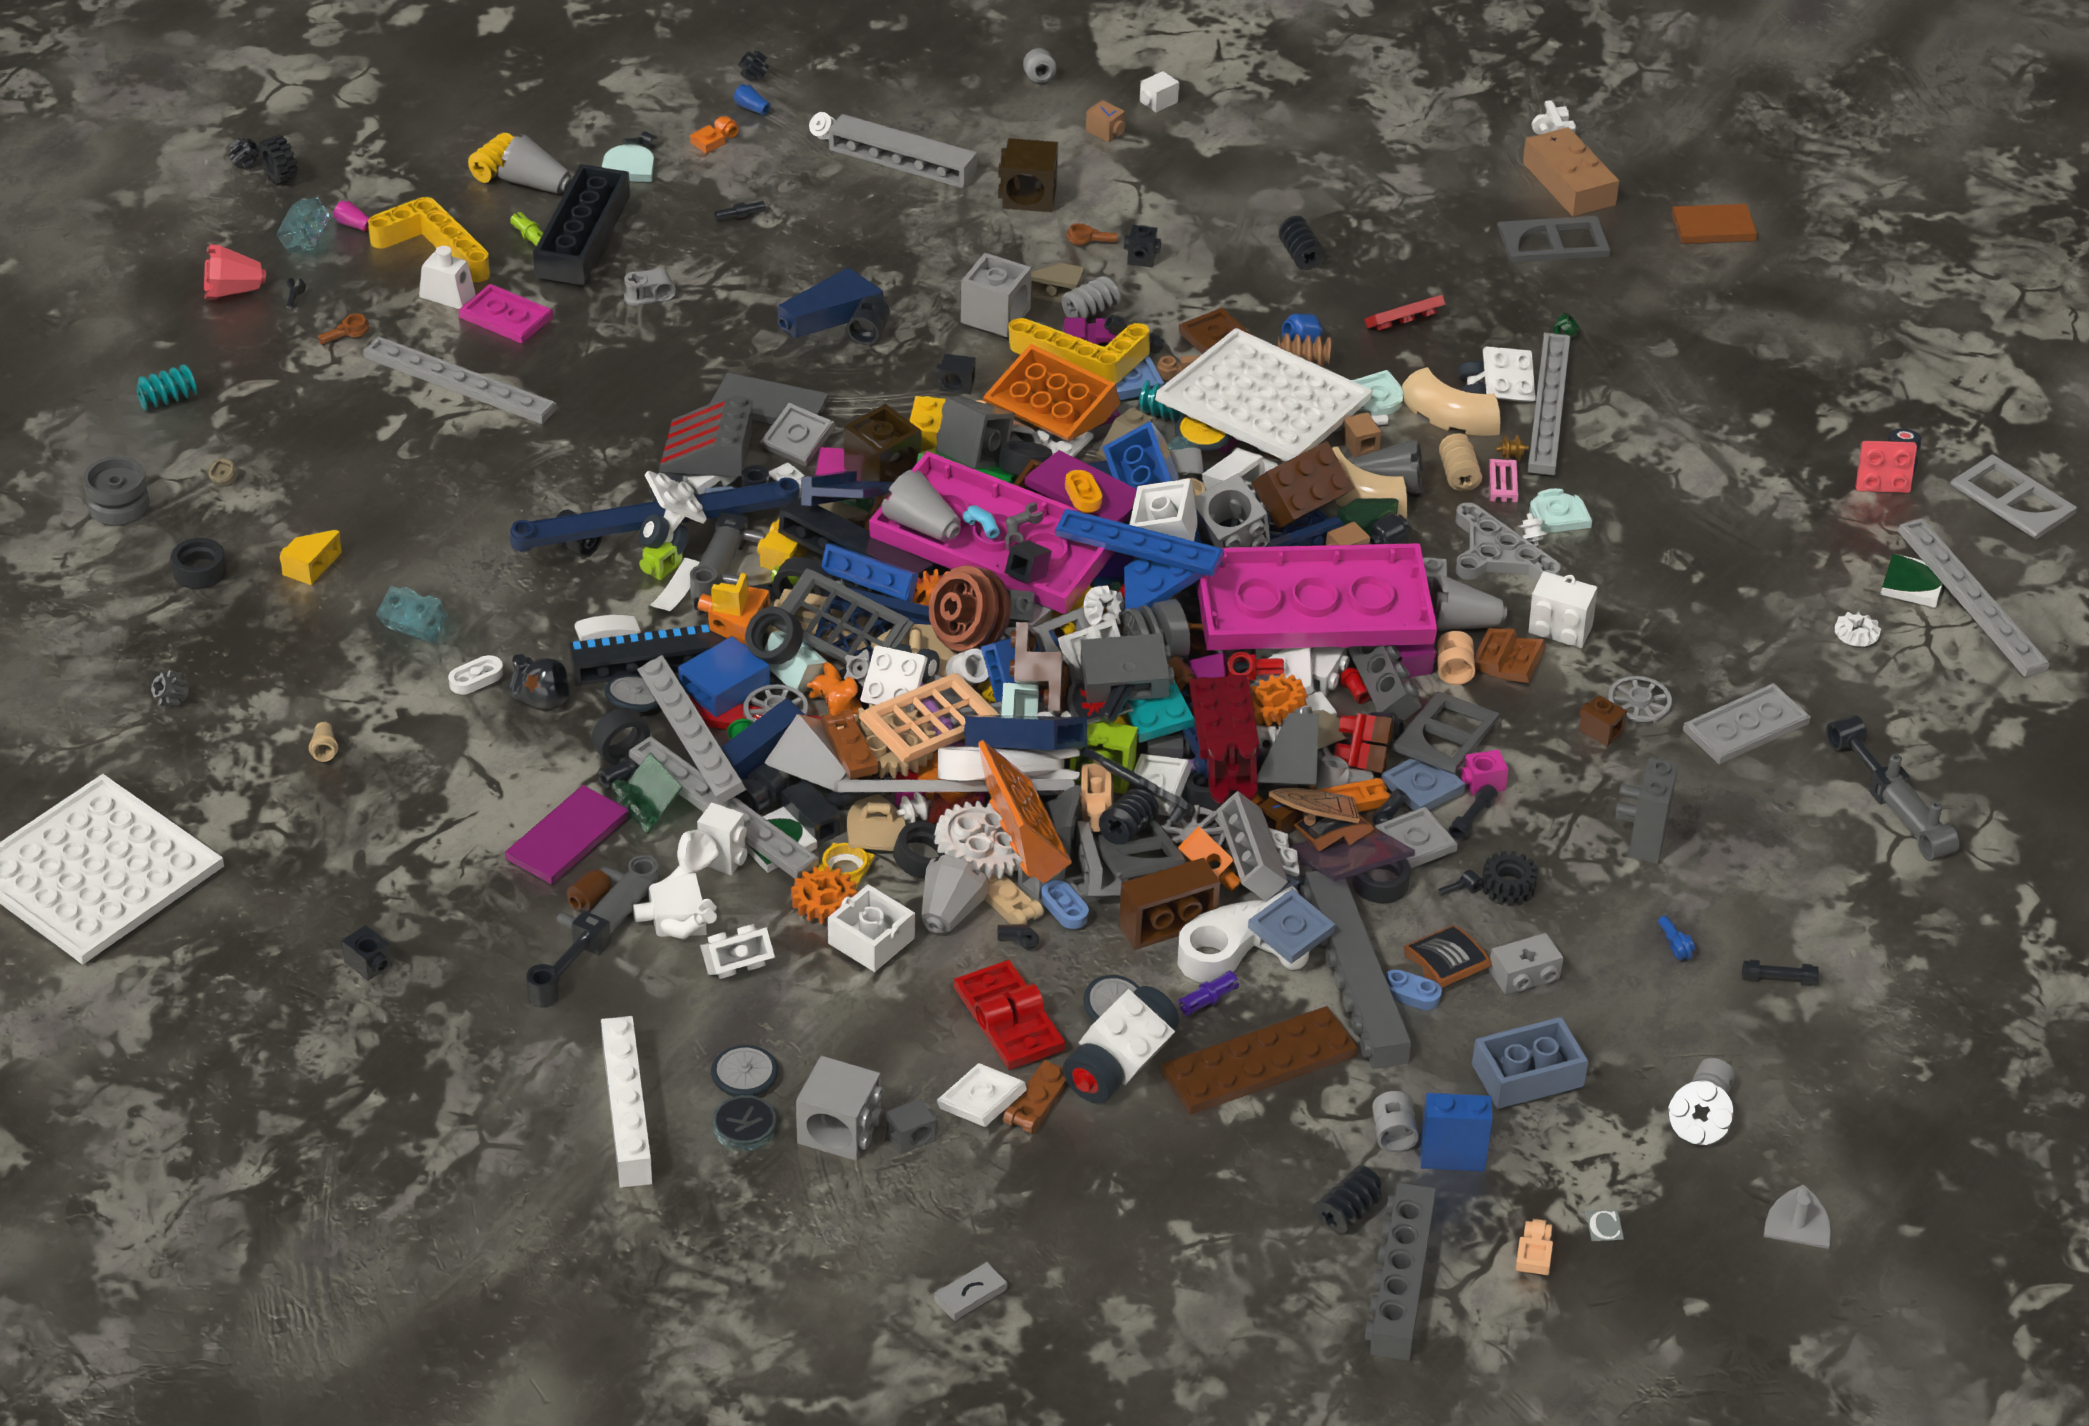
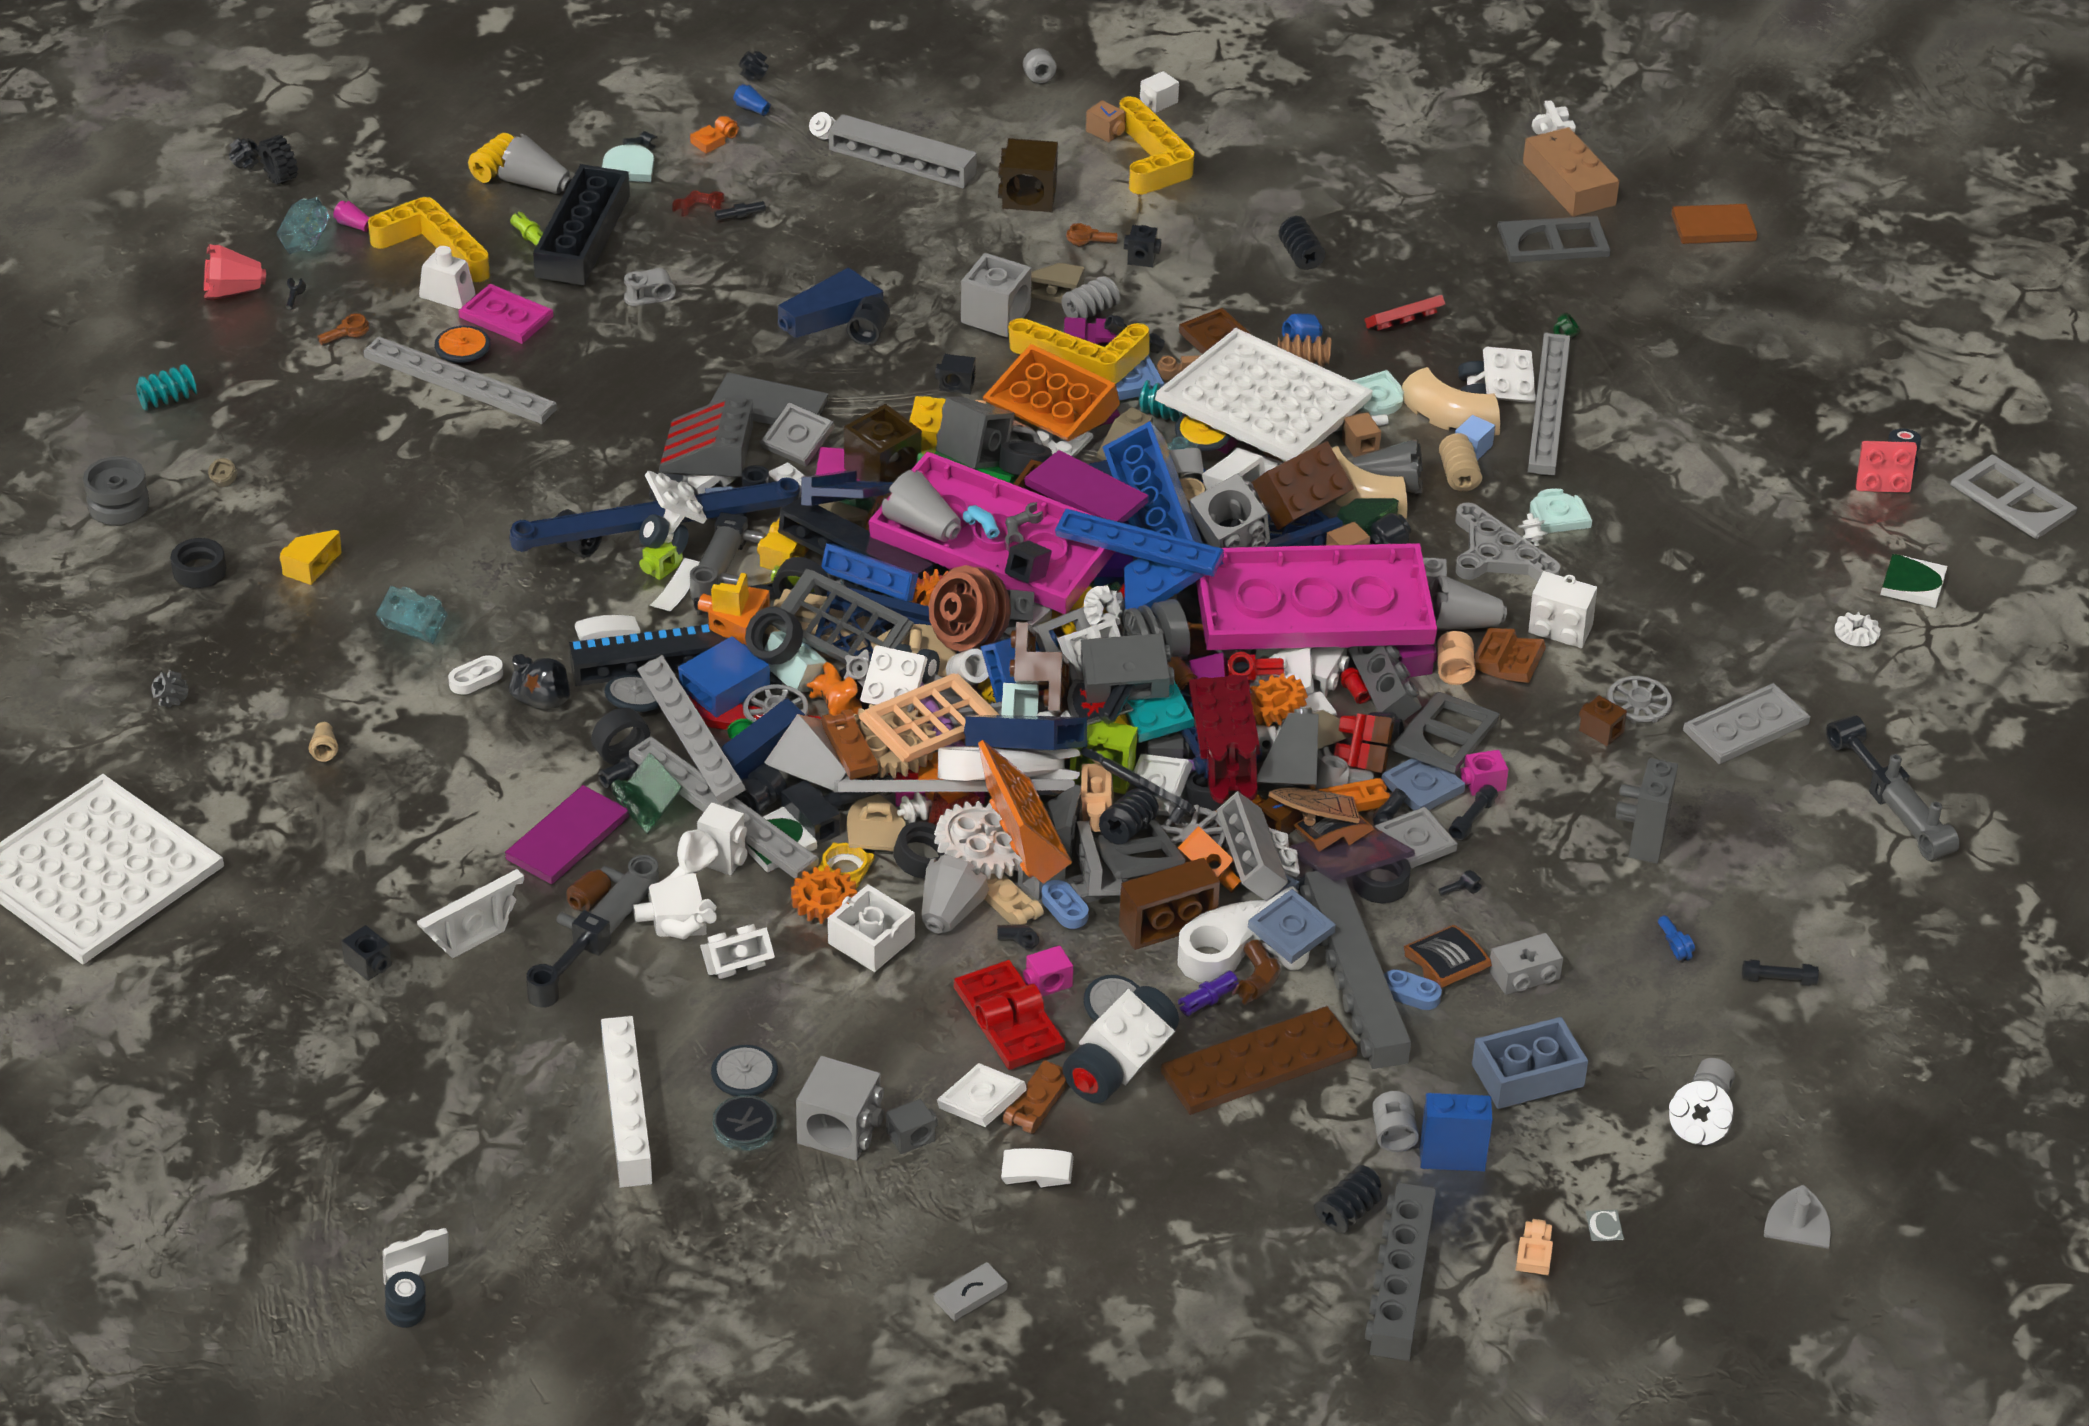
(402, 1270): none -> plate
(462, 344): none -> orange wheel
(474, 916): none -> white wing
(713, 199): none -> clear red arm
(1039, 1165): none -> white slope
(1049, 970): none -> dark pink brick
(1083, 491): light orange plate -> none
(1166, 508): white slope -> none
(1170, 156): none -> yellow beam
(1264, 976): none -> reddish brown arm
(1479, 434): none -> light blue brick
(1503, 492): bright pink tile -> none
(1506, 889): black tyre -> none
(1512, 448): pearl gold wheel -> none
(1974, 598): light grey tile -> none

